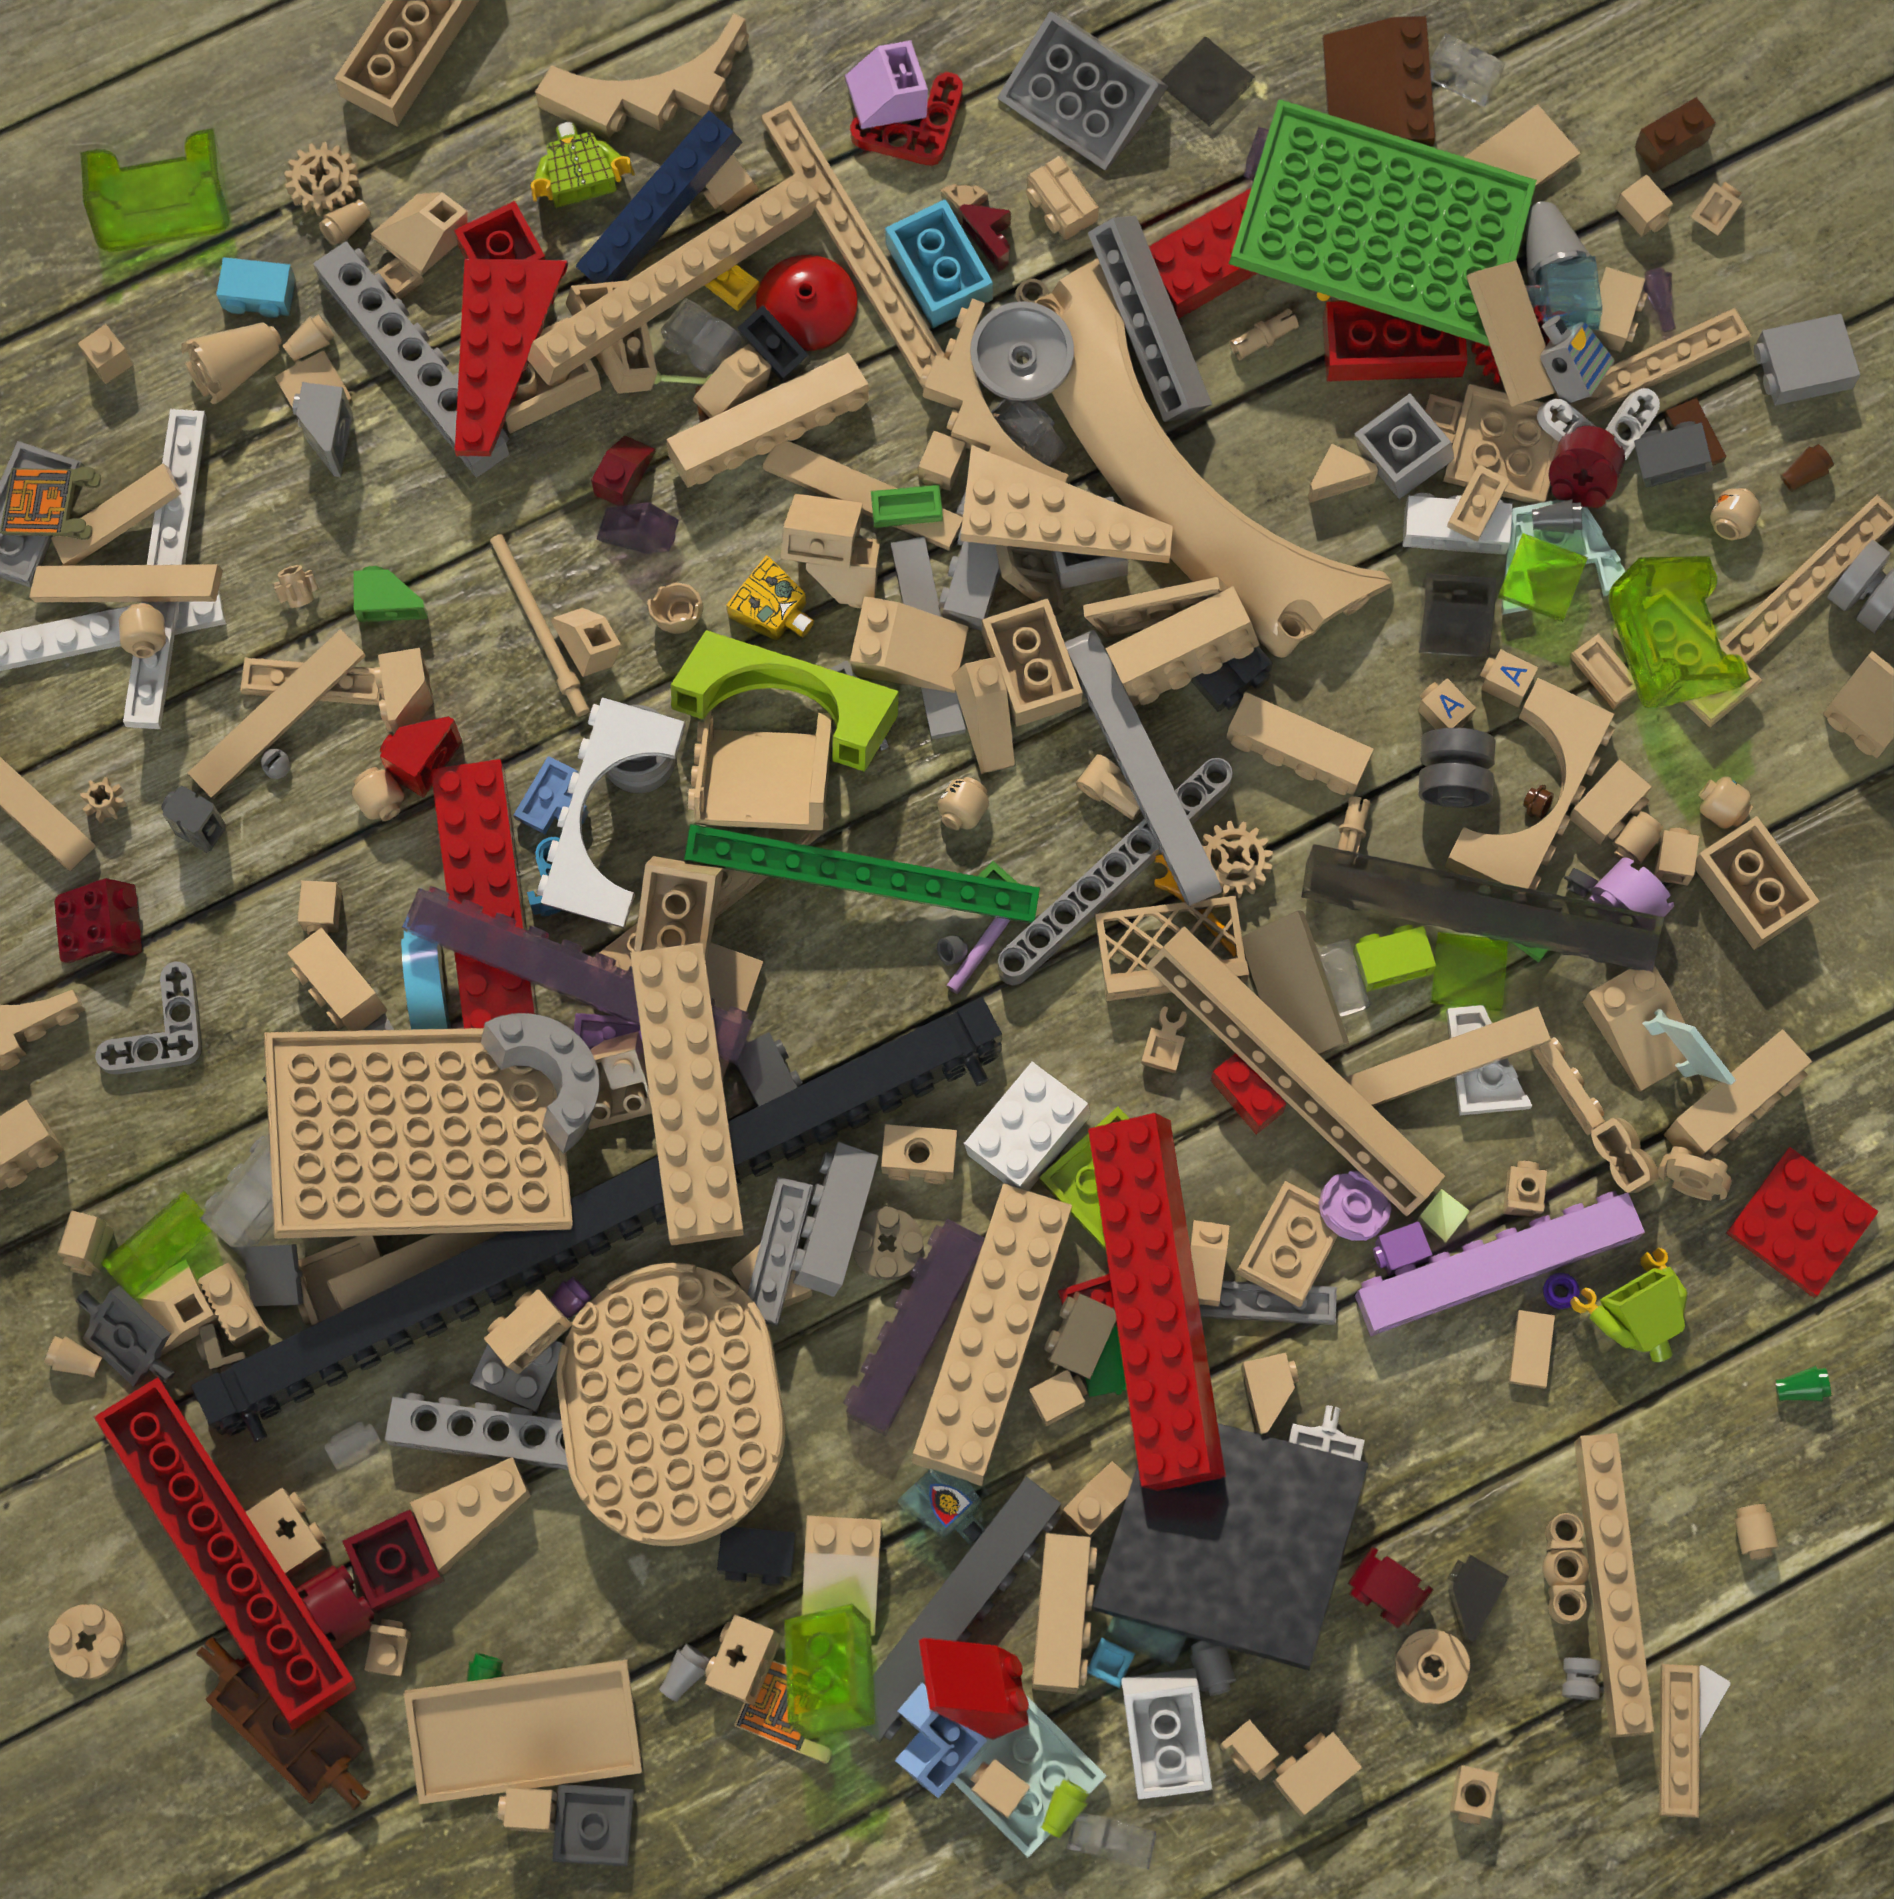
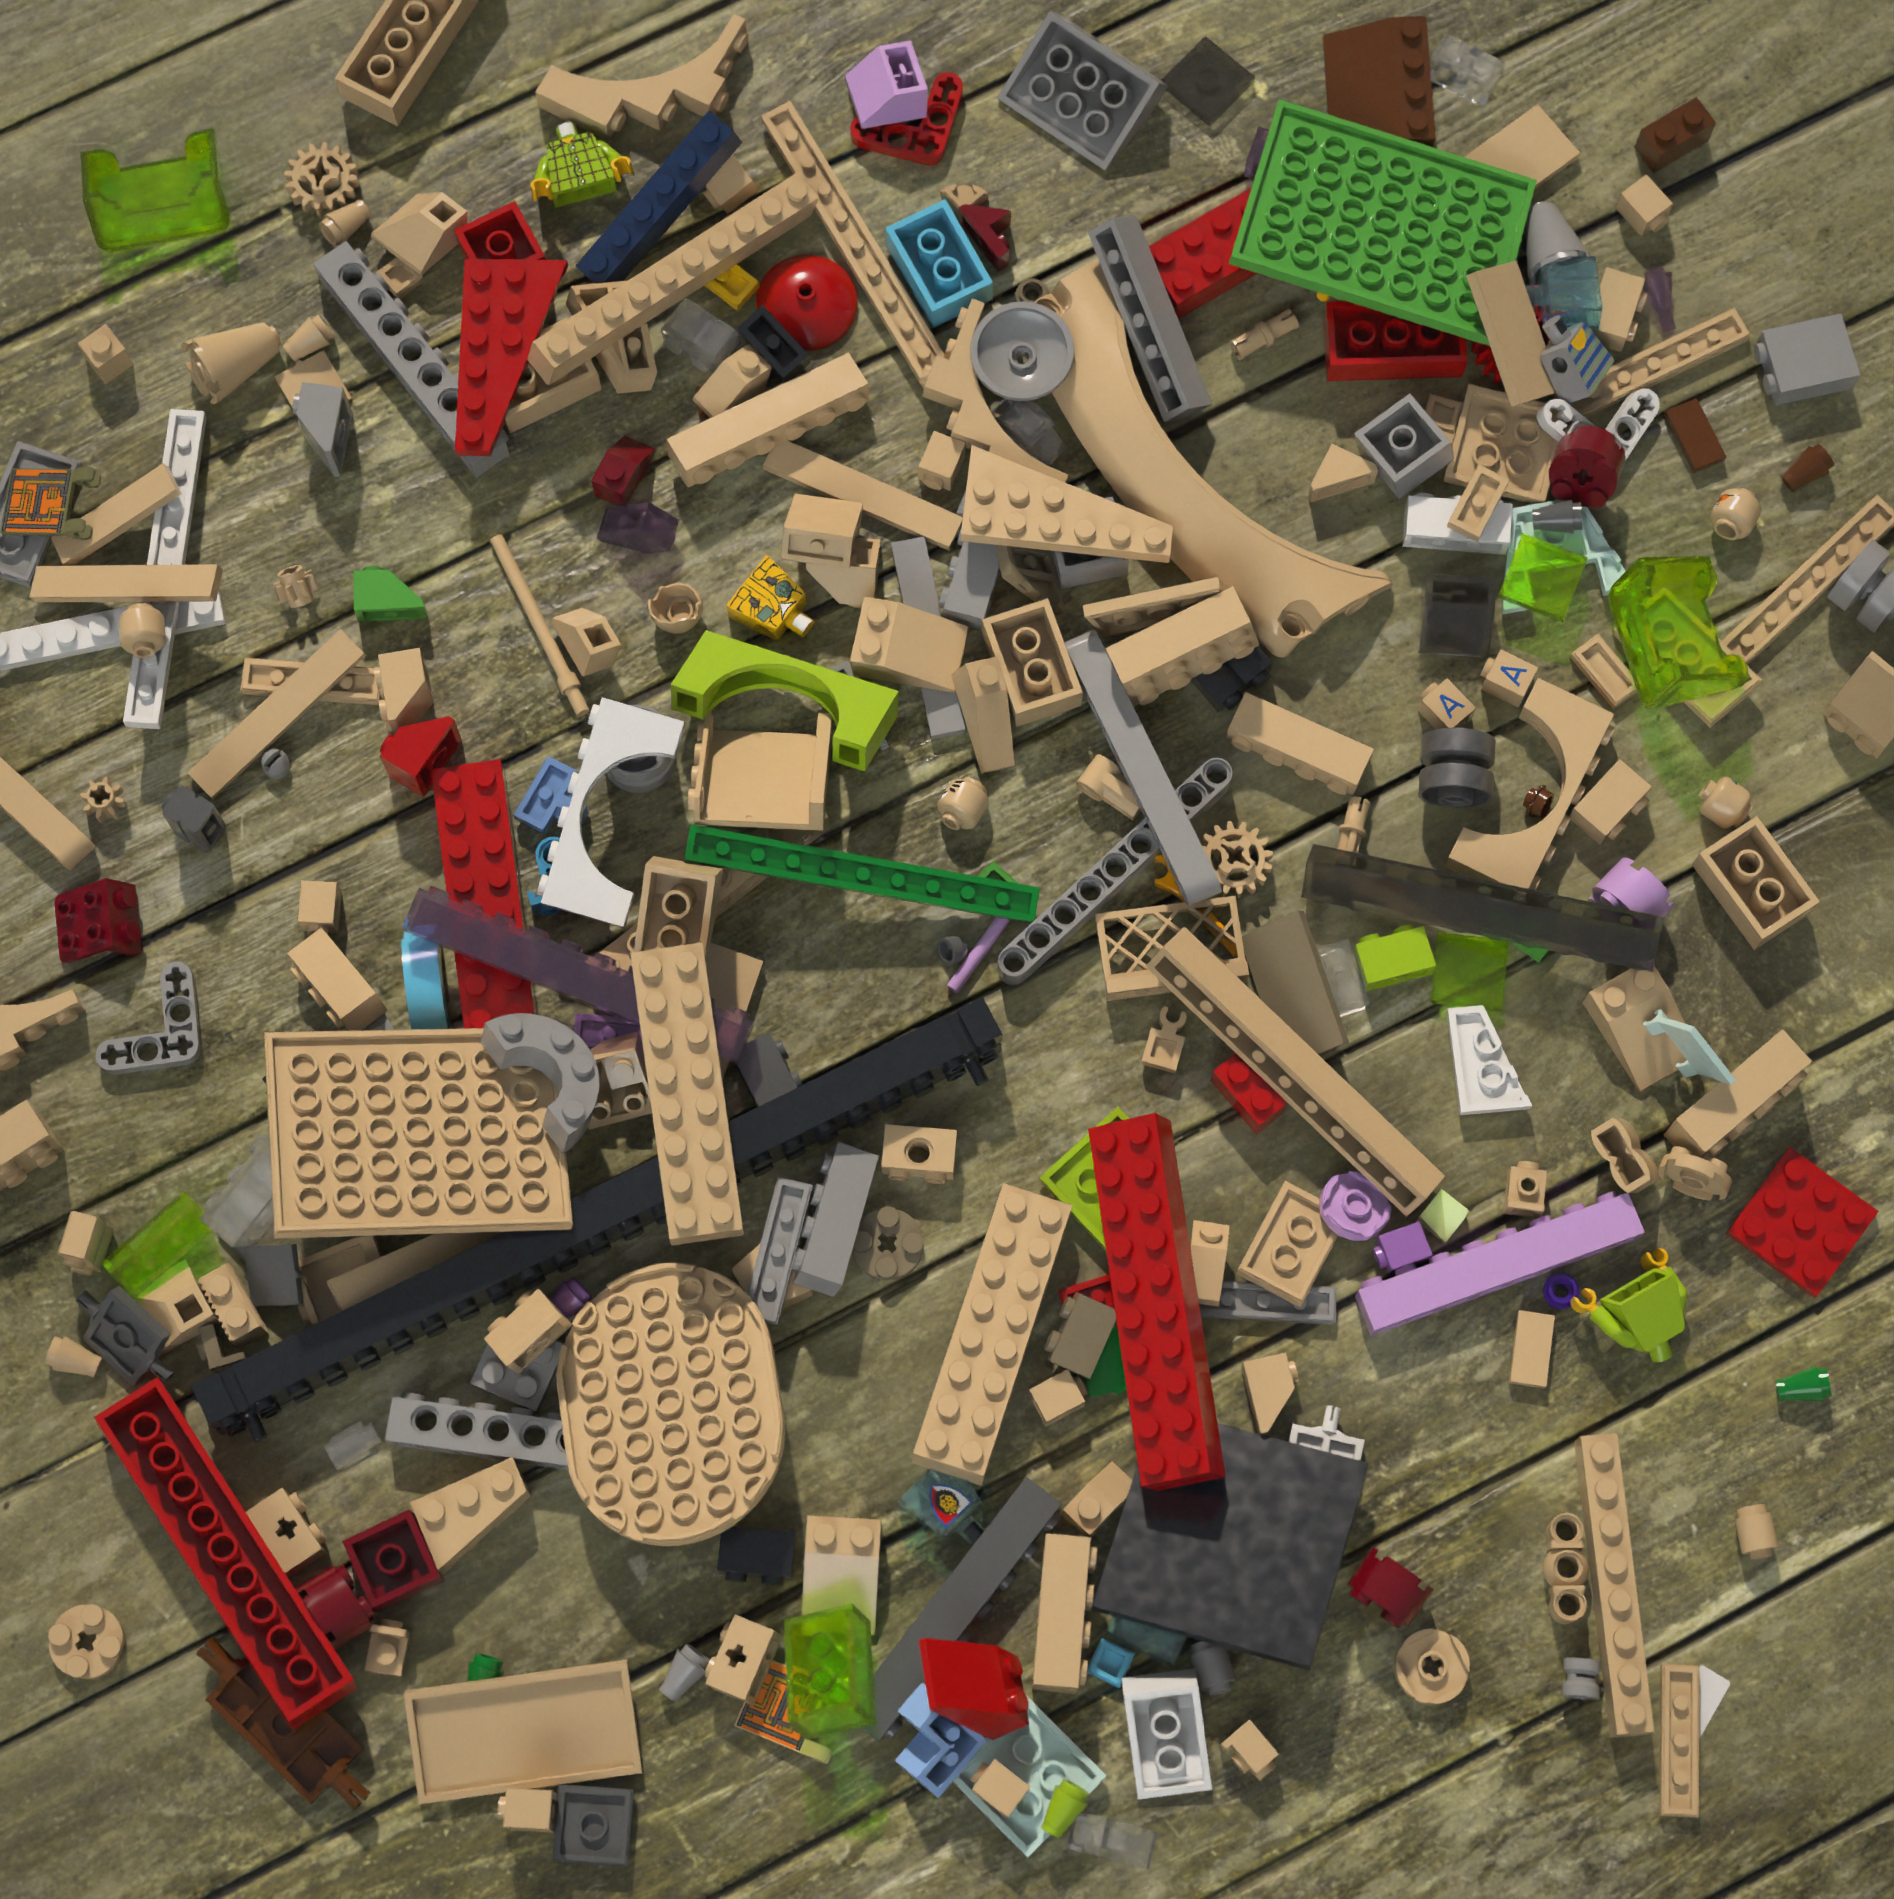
(256, 287): medium azure brick -> none
(377, 794): tan head -> none
(680, 379): yellowish green hinge -> none
(906, 506): bright green tile -> none
(915, 1327): clear purple brick -> none
(1027, 1128): white brick -> none
(1061, 198): tan brick -> none
(1316, 1773): tan brick -> none
(1451, 1057): tan tile -> none
(1474, 1594): clear smoke slope -> none
(1482, 1779): tan brick -> none
(1569, 1085): tan plate -> none
(1580, 882): dark grey plate -> none
(1637, 838): tan brick -> none
(1673, 454): dark grey brick -> none
(1676, 856): tan brick -> none
(1718, 207): tan bracket -> none

